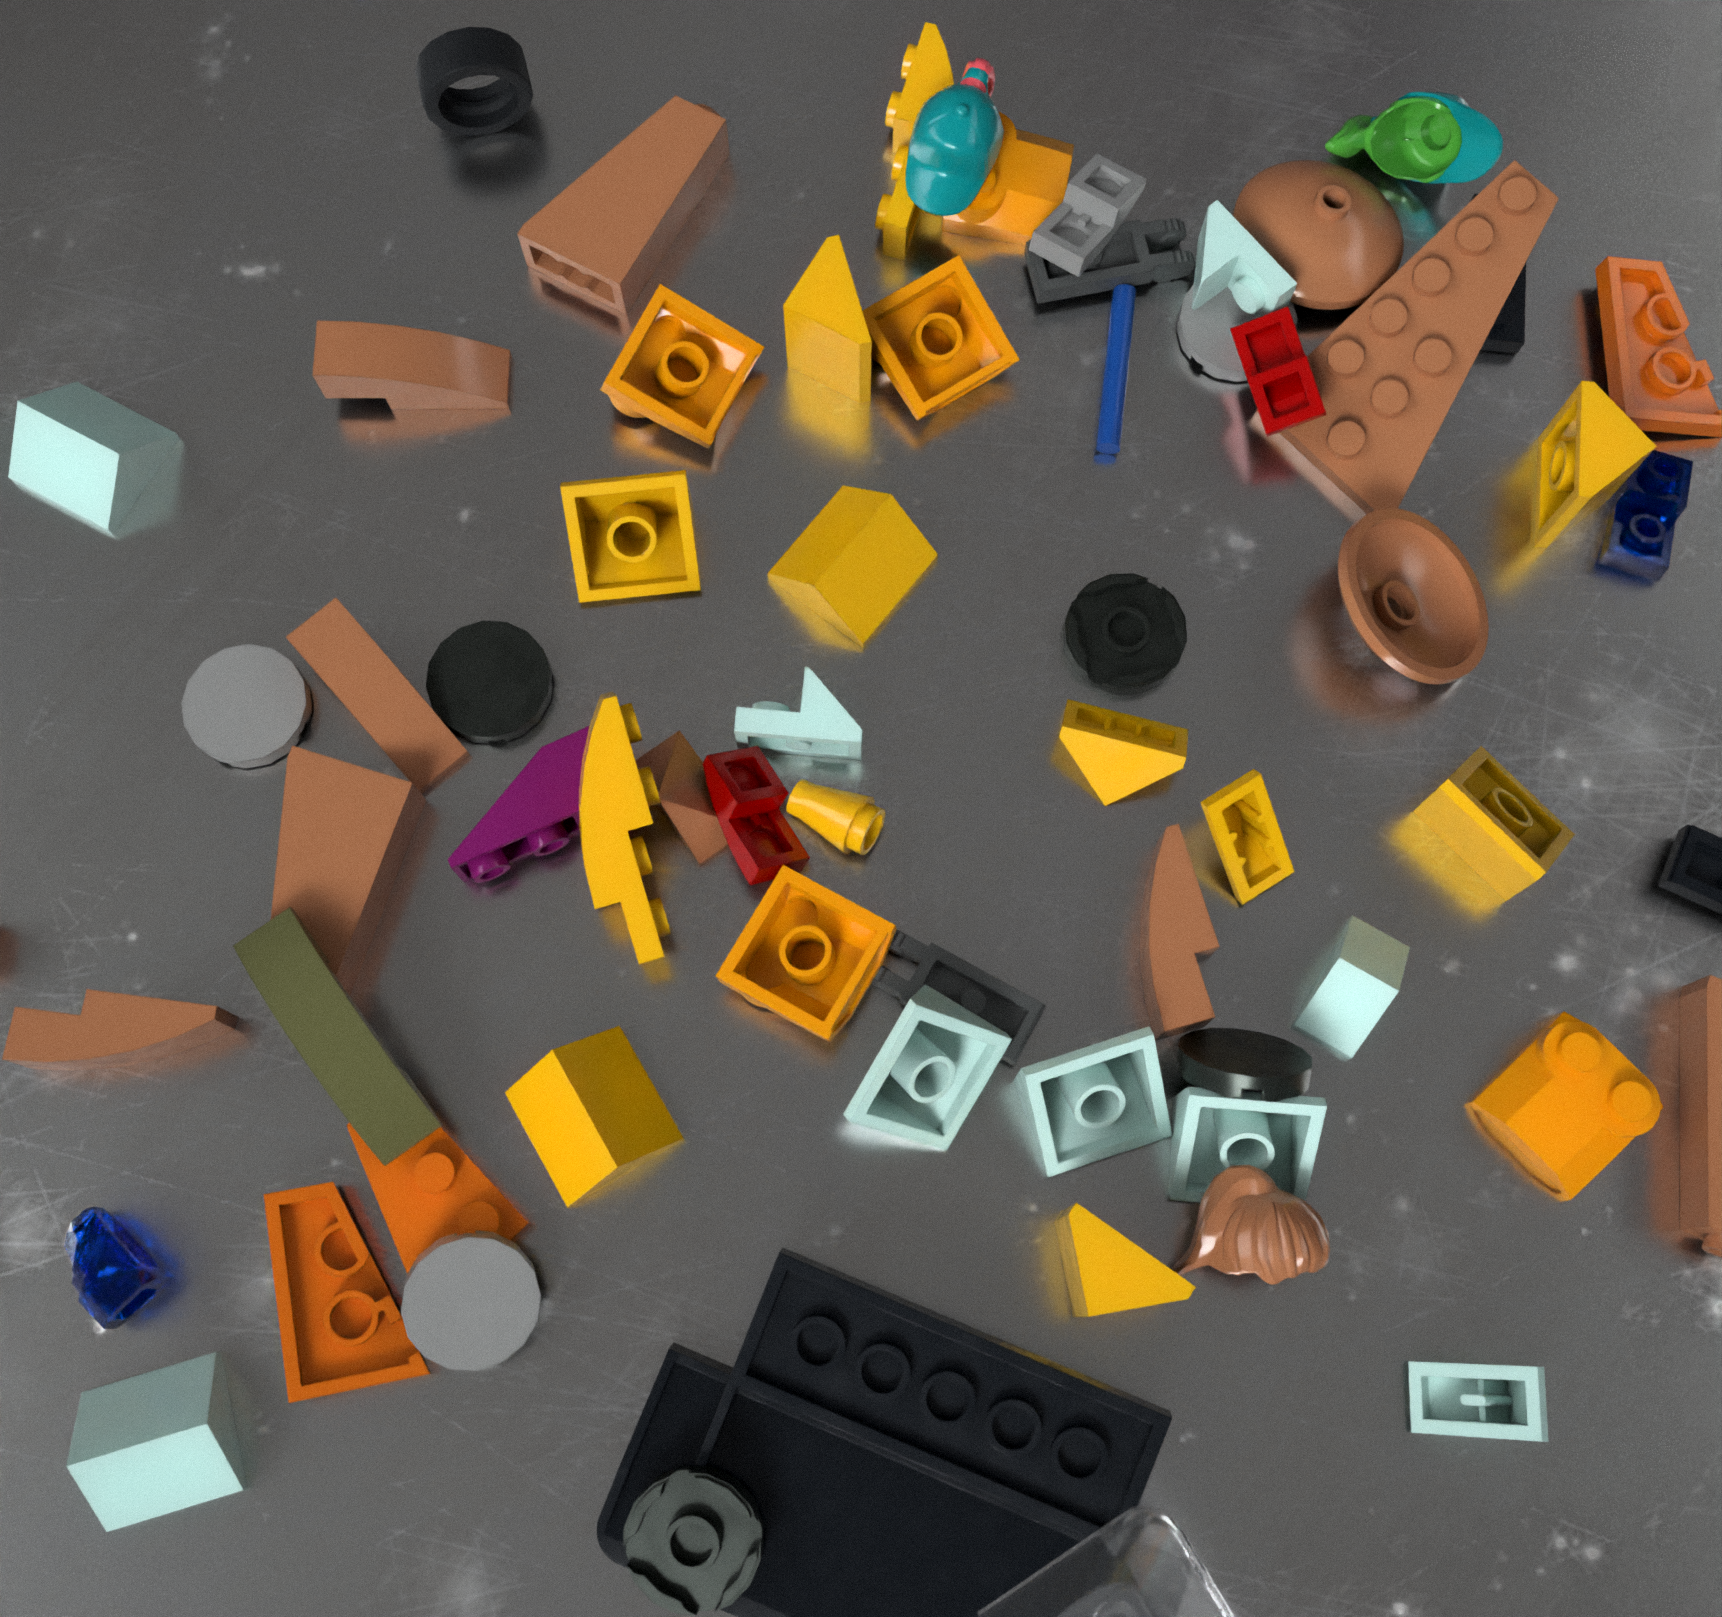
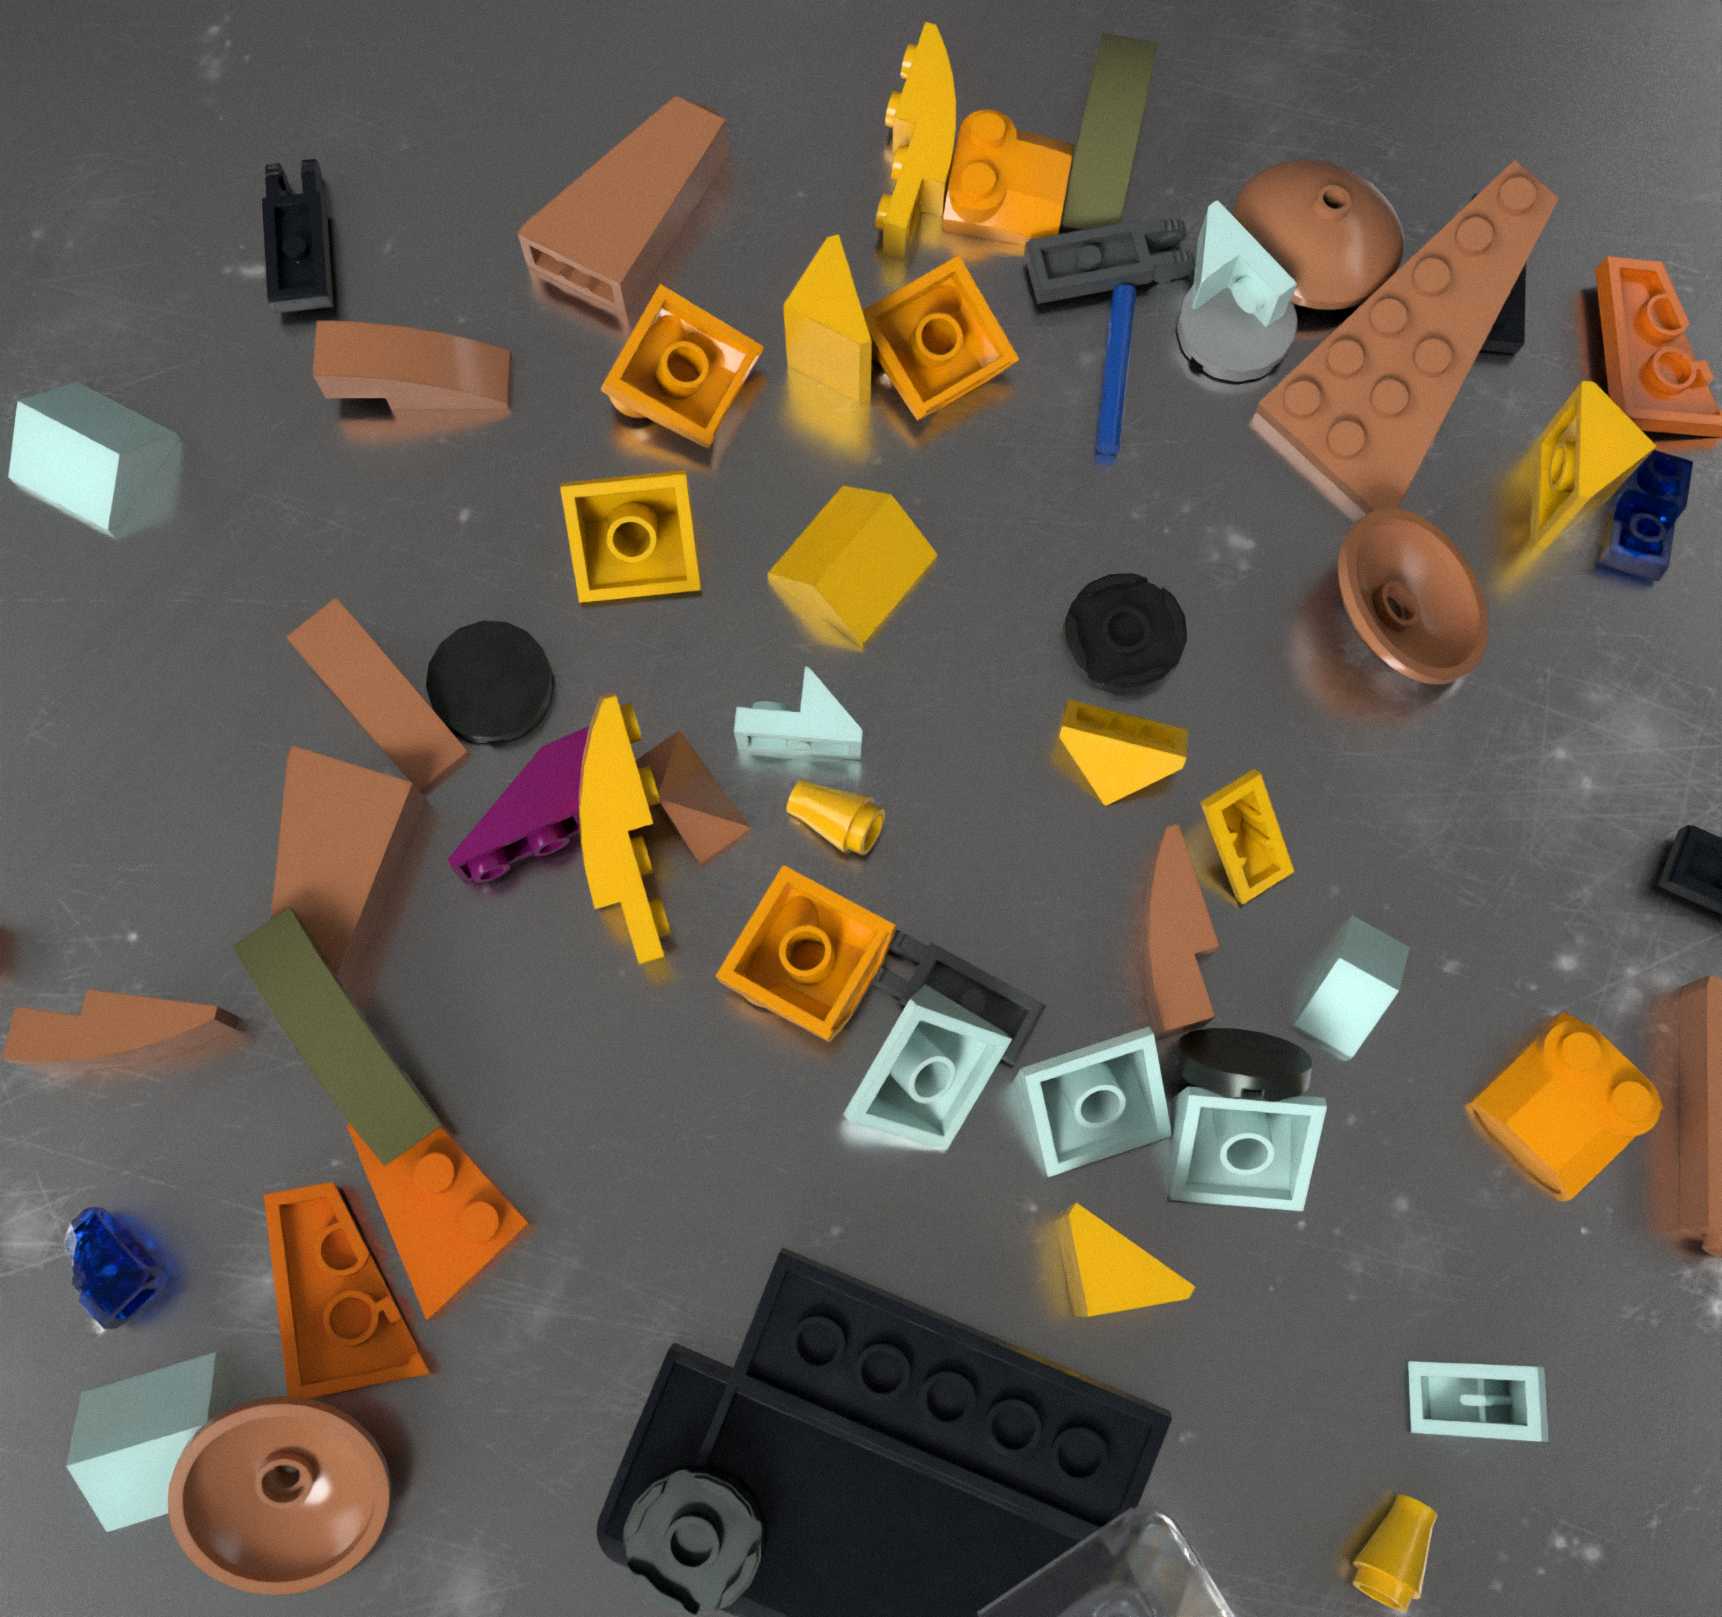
(246, 705): light grey tile -> none
(275, 1527): none -> nougat dish
(296, 241): none -> black hinge
(469, 54): black tyre -> none
(470, 1300): light grey tile -> none
(592, 1113): yellow slope -> none
(747, 806): red slope -> none
(954, 143): teal hair -> none
(1088, 216): light grey slope -> none
(1108, 133): none -> olive slope
(1256, 1229): nougat hair -> none
(1278, 371): red slope -> none
(1396, 1555): none -> yellow cone
(1424, 139): bright green hair -> none
(1495, 824): yellow slope -> none

